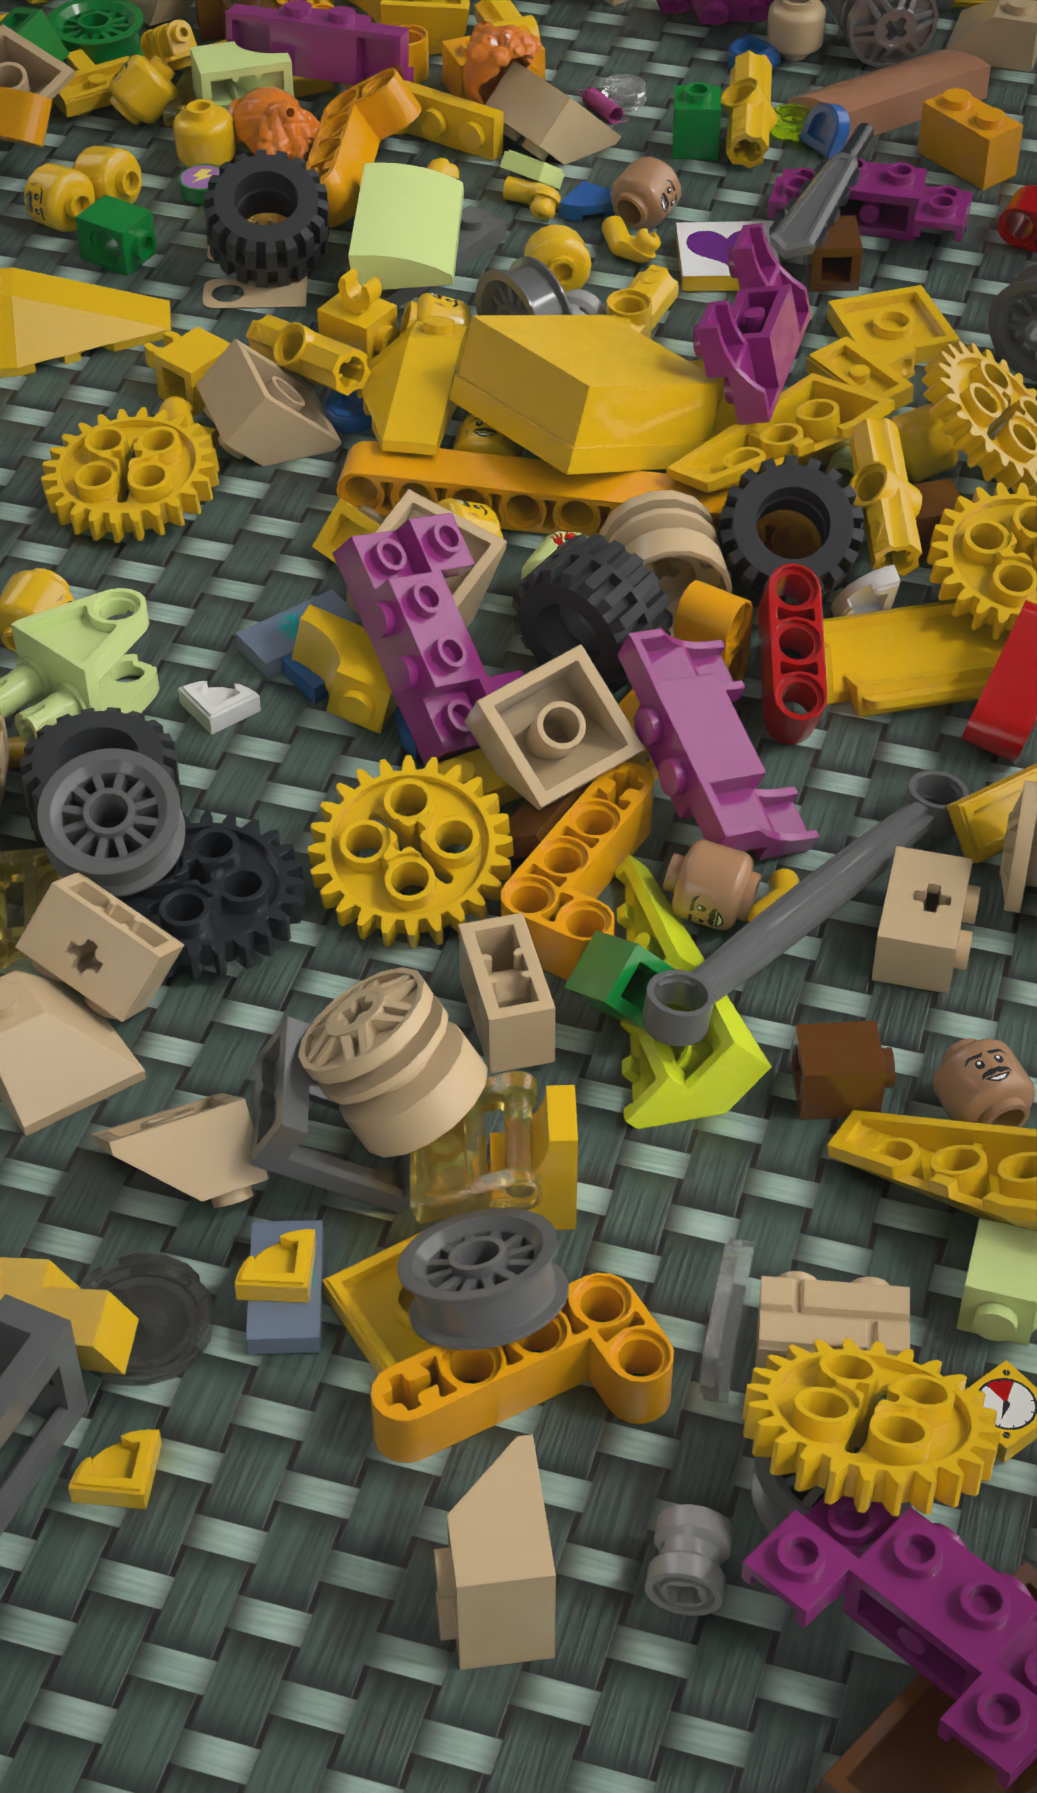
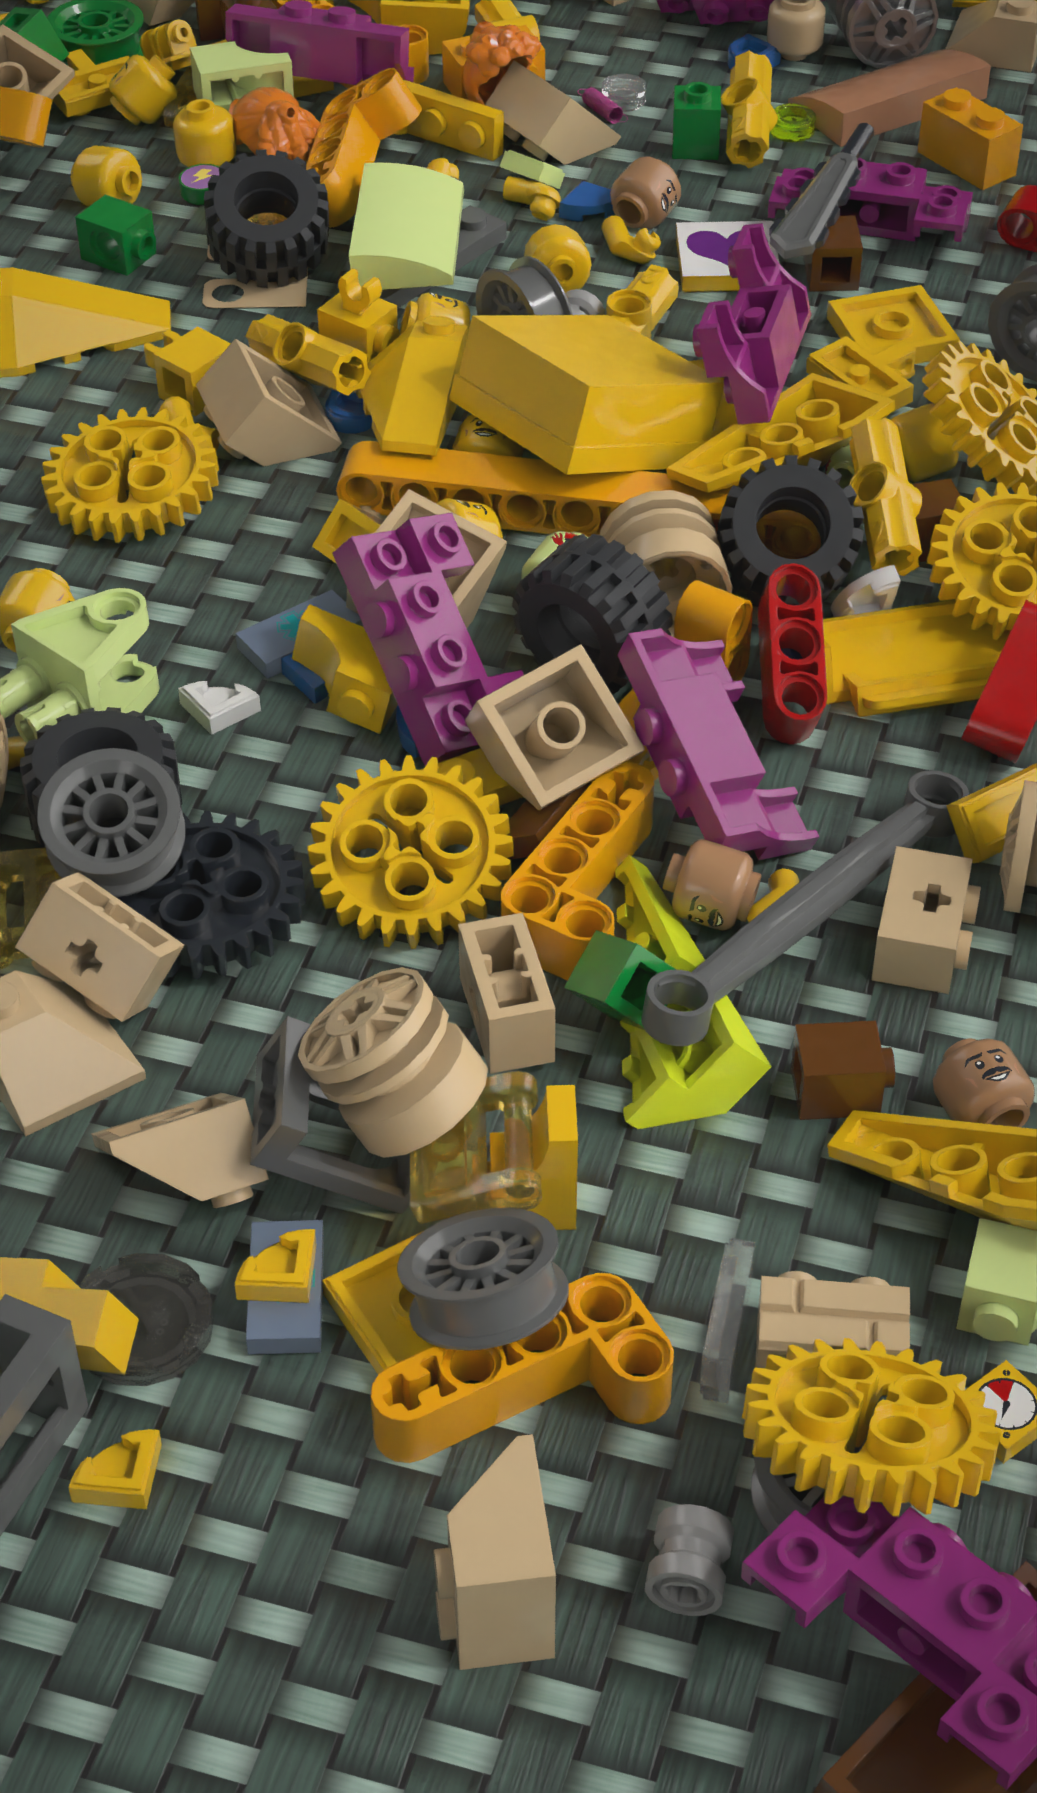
(57, 195): yellow head -> none
(826, 129): blue tile -> none

